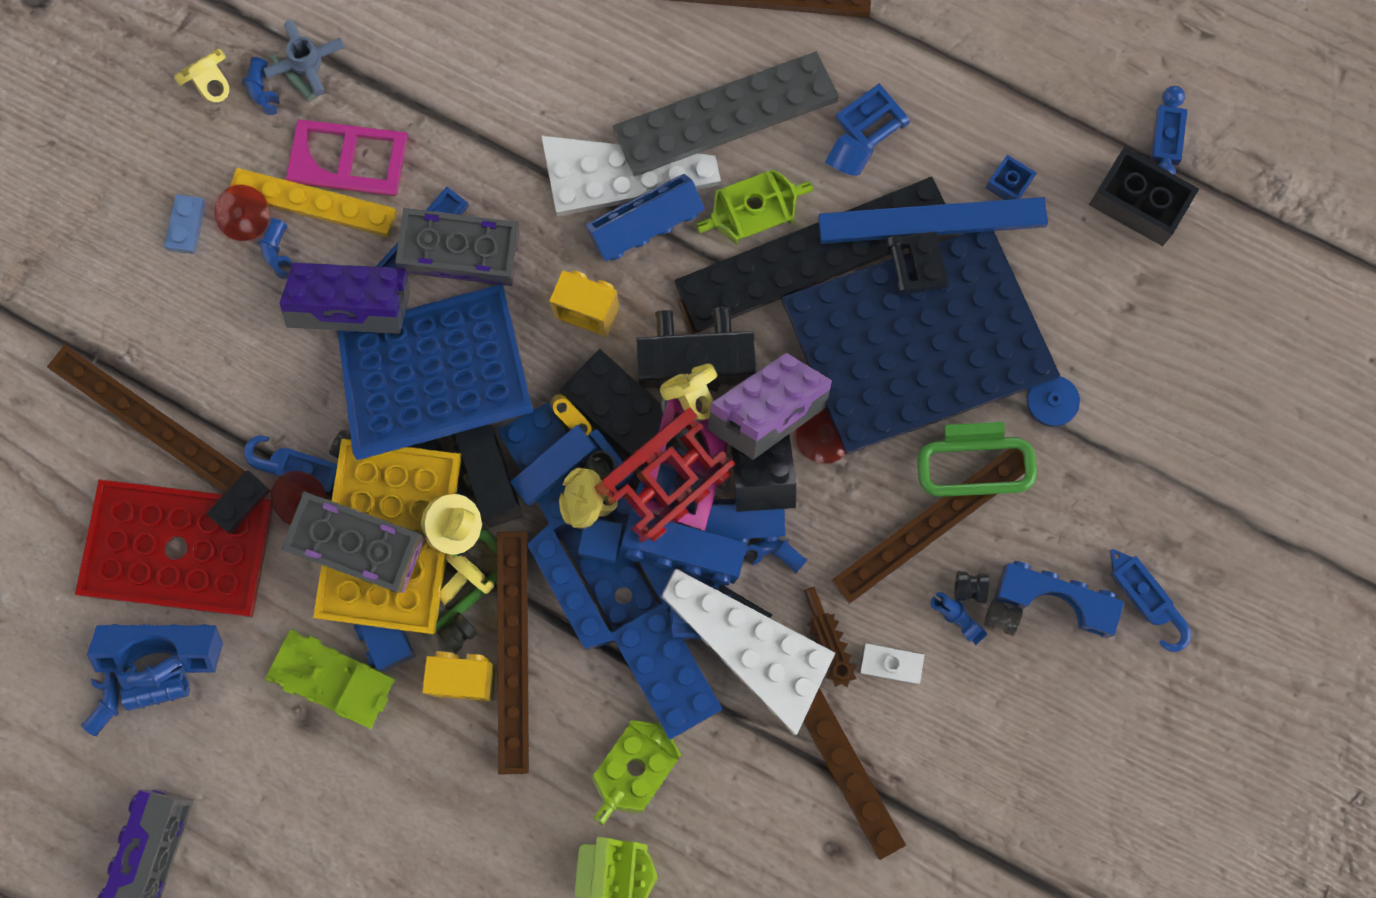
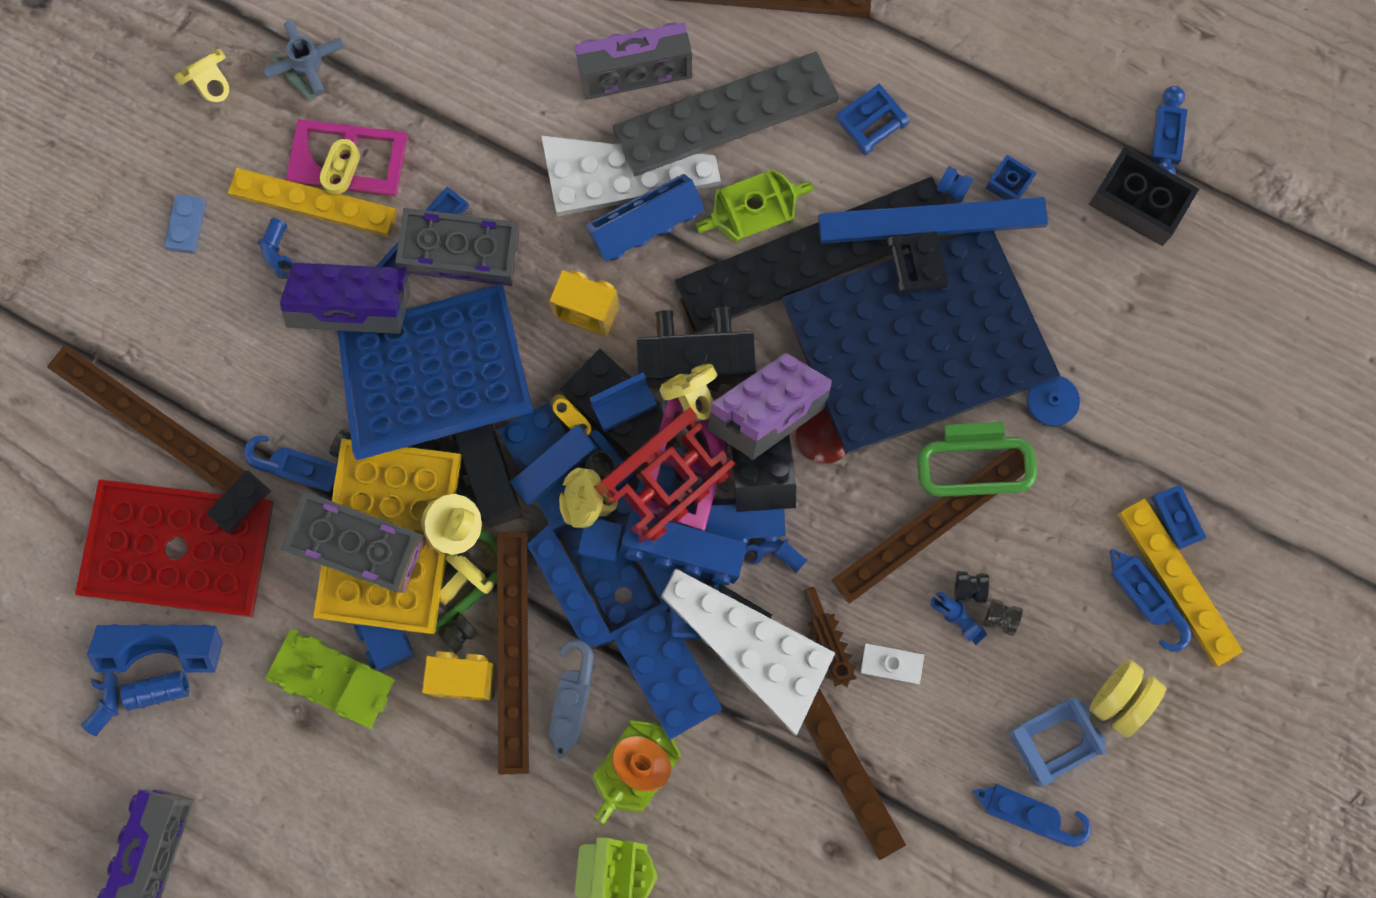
(152, 675): blue piece -> none
(254, 212): clear red dish -> none
(255, 87): blue piece -> none
(287, 489): clear red dish -> none
(340, 168): none -> light yellow plate
(571, 700): none -> sand blue plate
(623, 402): none -> blue panel
(634, 60): none -> dark grey piece
(648, 757): none -> orange dish
(849, 155): blue brick -> none
(954, 184): none -> blue wheel
(1030, 815): none -> blue plate
(1090, 746): none -> medium blue panel
(1094, 610): blue arch -> none
(1128, 698): none -> light yellow wheel
(1178, 517): none -> blue plate
(1180, 583): none -> yellow plate

